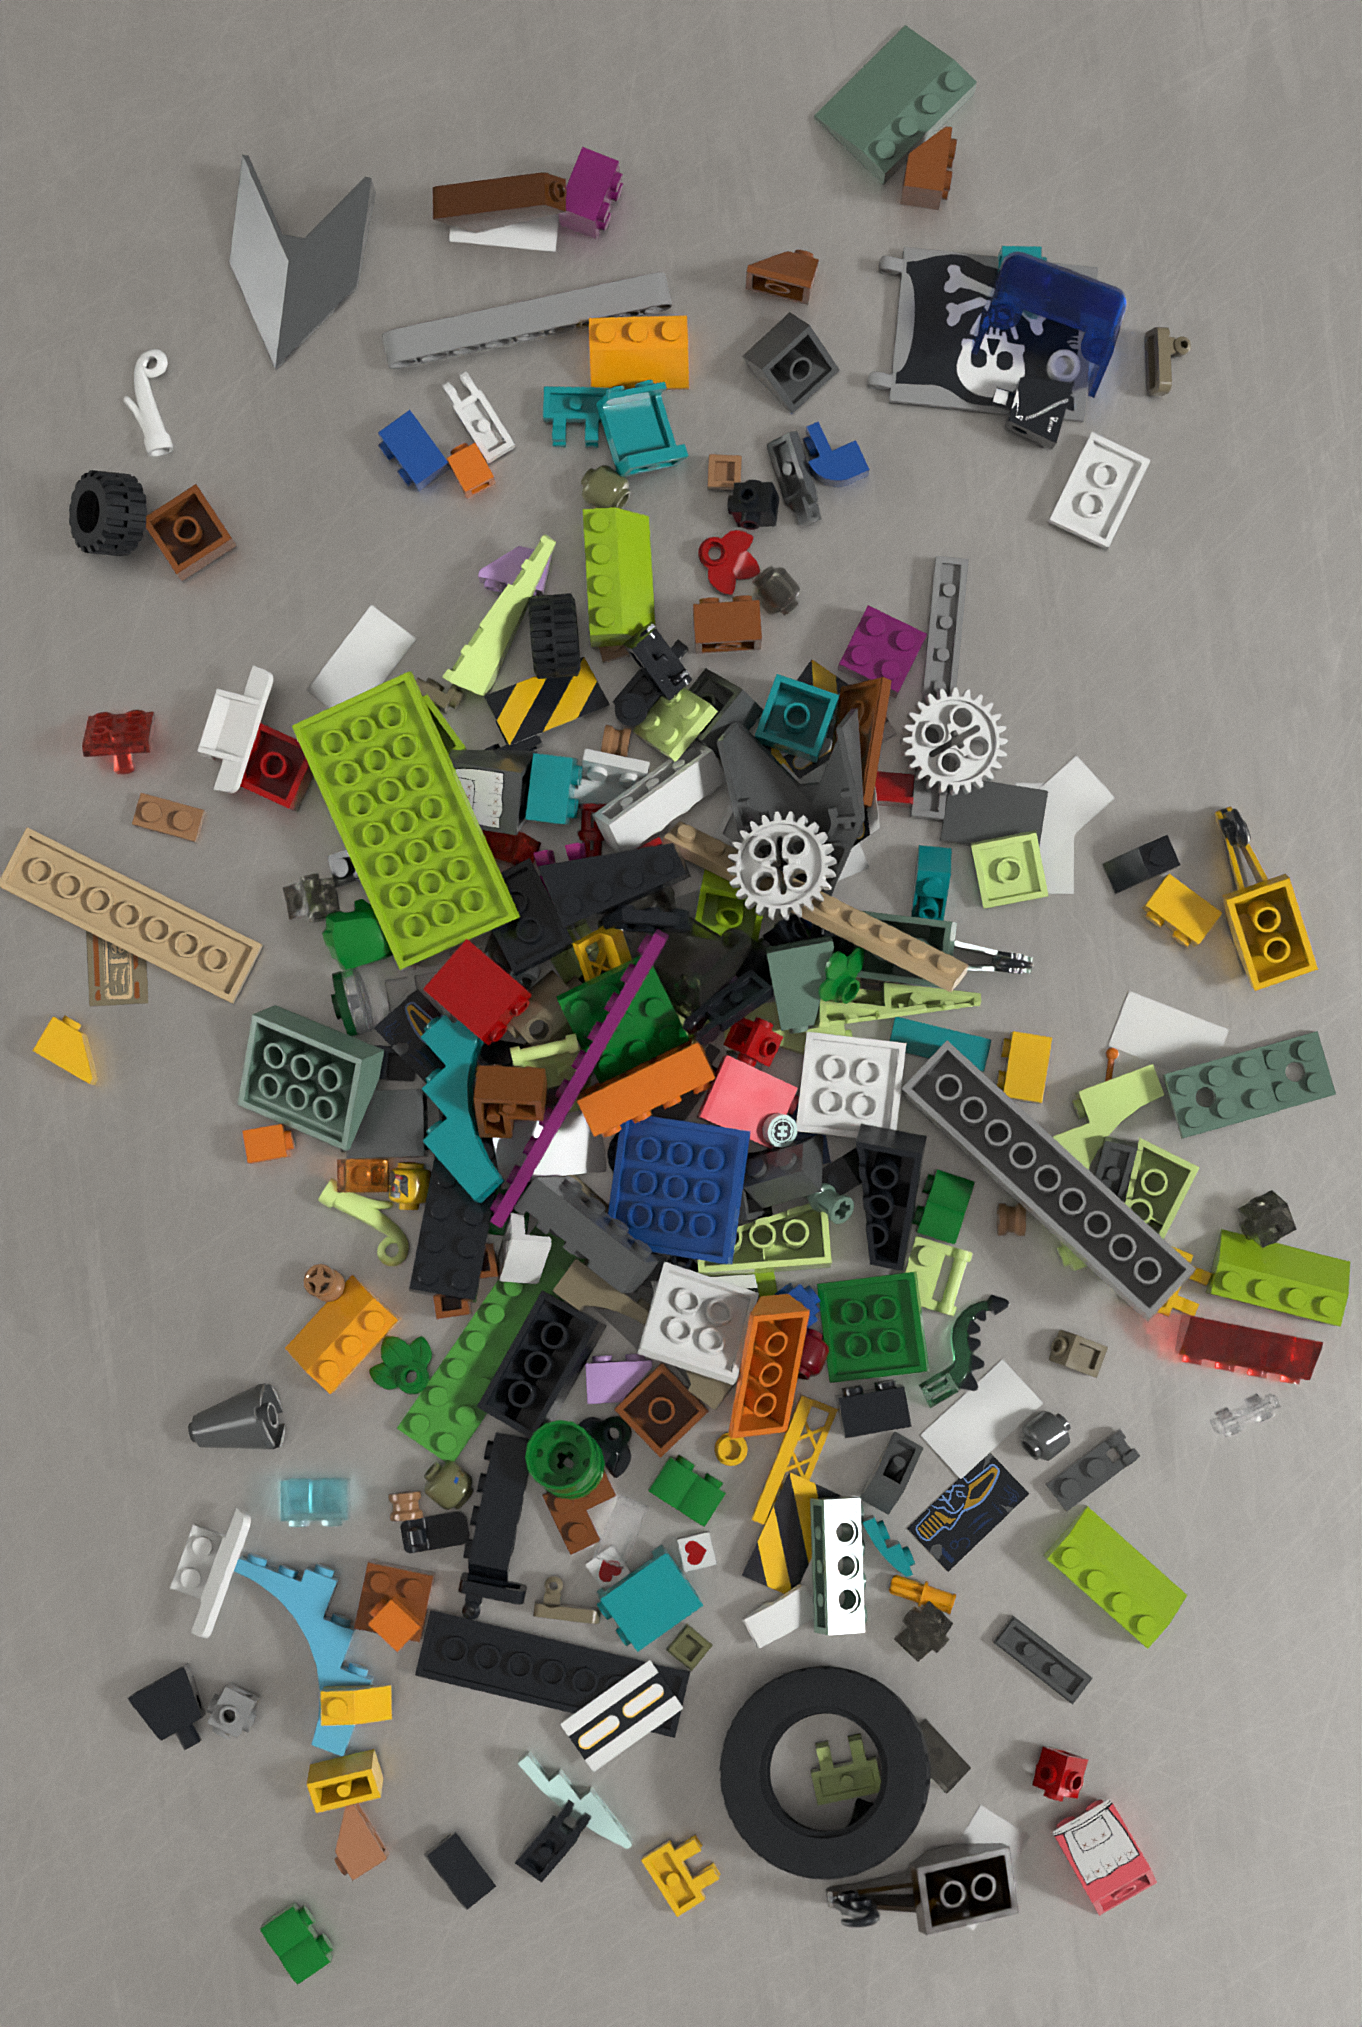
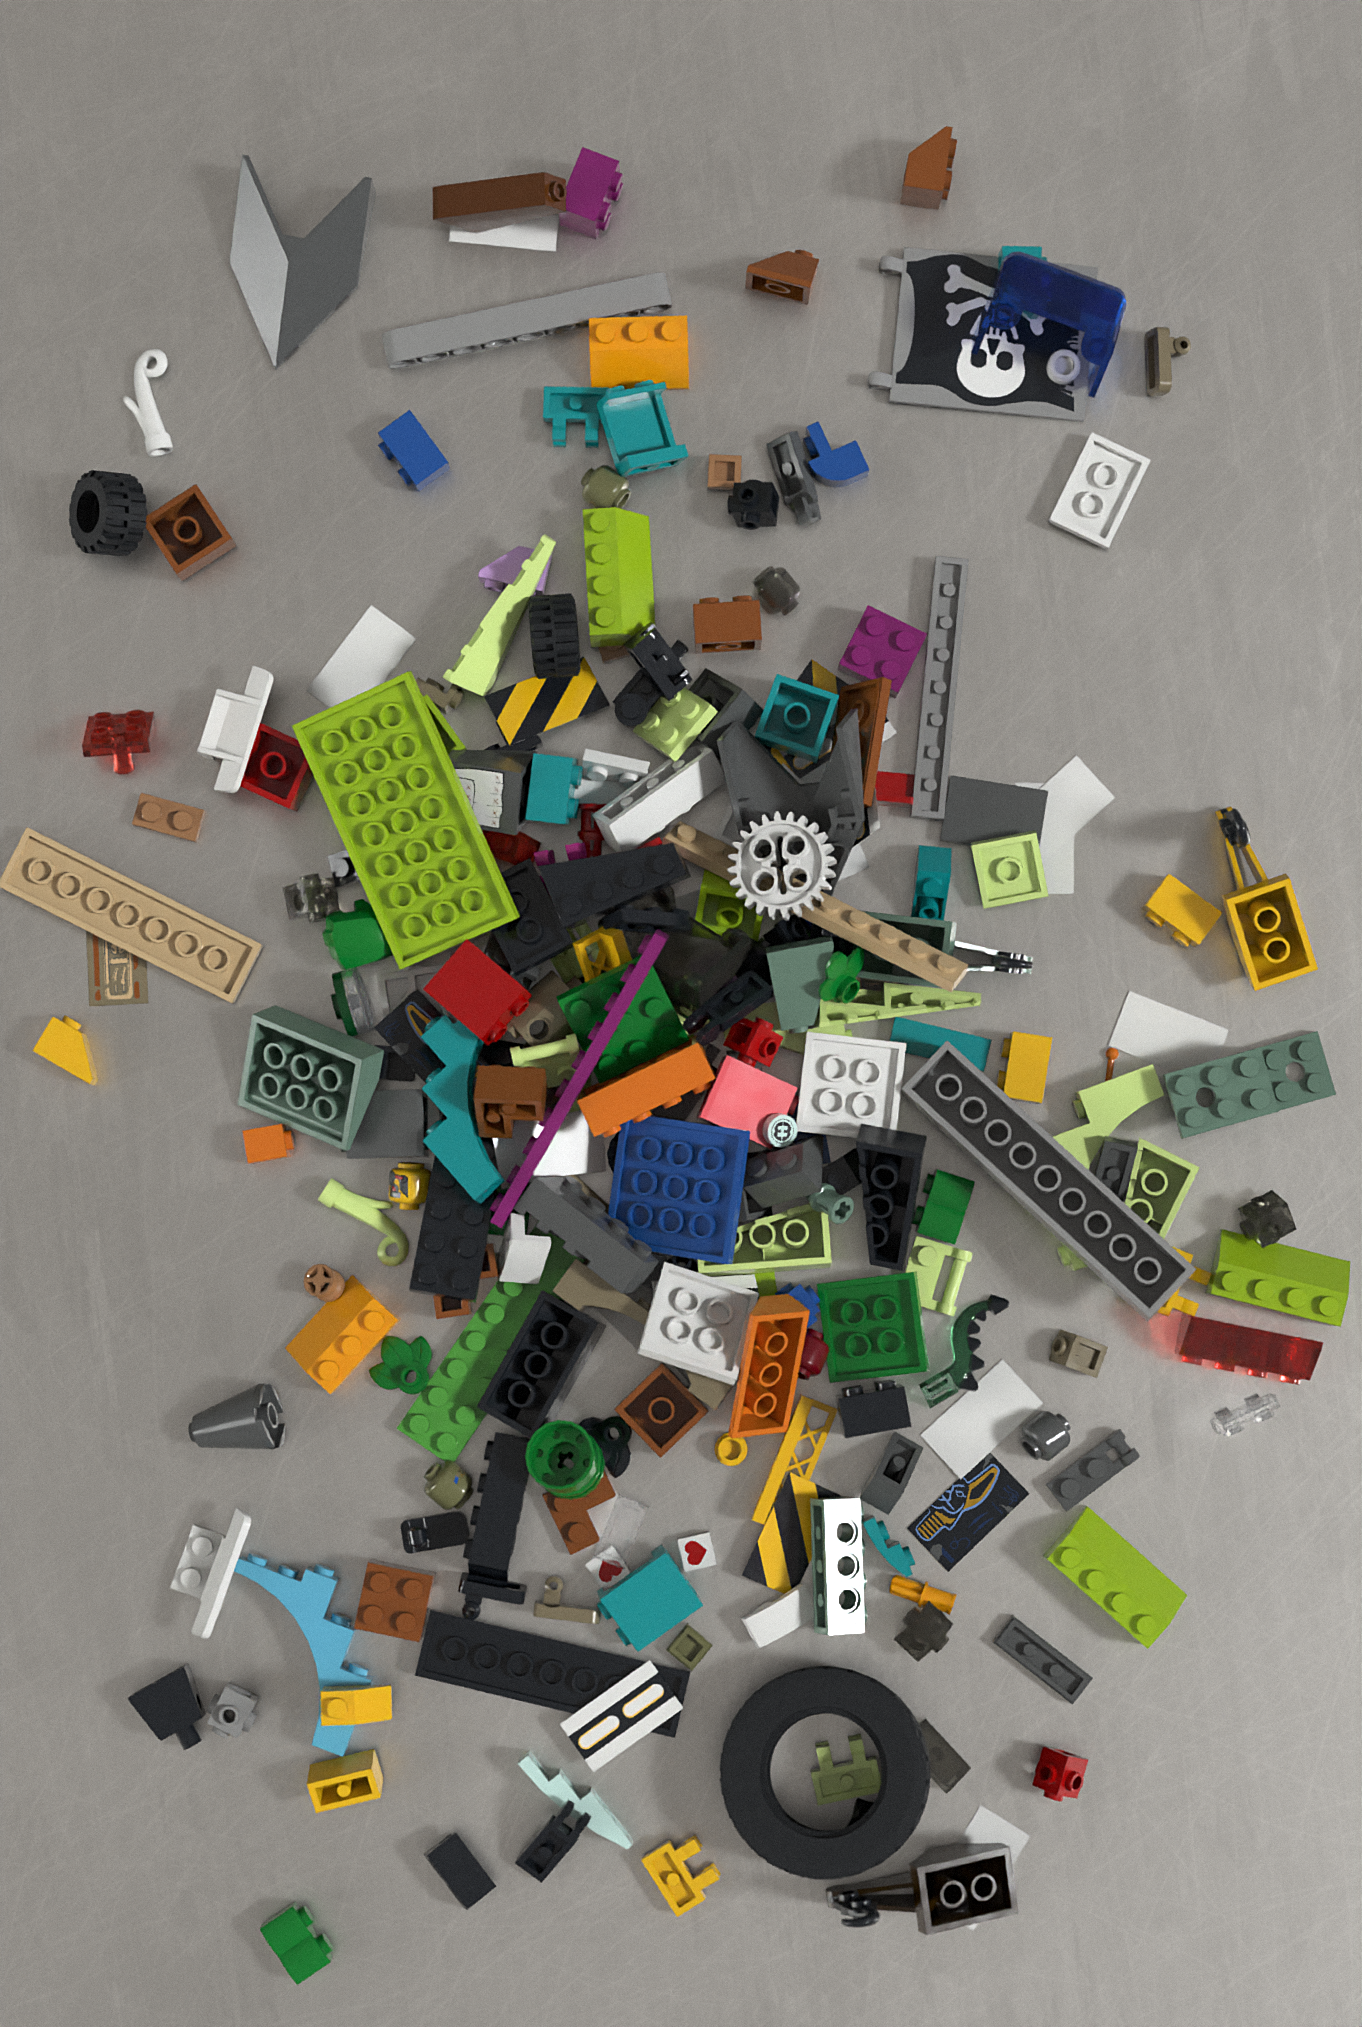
(315, 1501): clear light blue brick -> none
(358, 1844): nougat slope -> none
(362, 1175): clear orange bracket -> none
(394, 1622): orange brick -> none
(405, 1505): medium nougat wheel -> none
(470, 469): orange brick -> none
(480, 420): white hinge -> none
(613, 1380): lavender slope -> none
(616, 741): medium nougat wheel -> none
(687, 1490): green brick -> none
(733, 563): red plate -> none
(791, 362): dark grey slope -> none
(896, 102): sand green slope -> none
(968, 767): white gear -> none
(1011, 1219): medium nougat wheel -> none
(1035, 408): black torso -> none
(1104, 1856): slope -> none
(1141, 864): black slope -> none

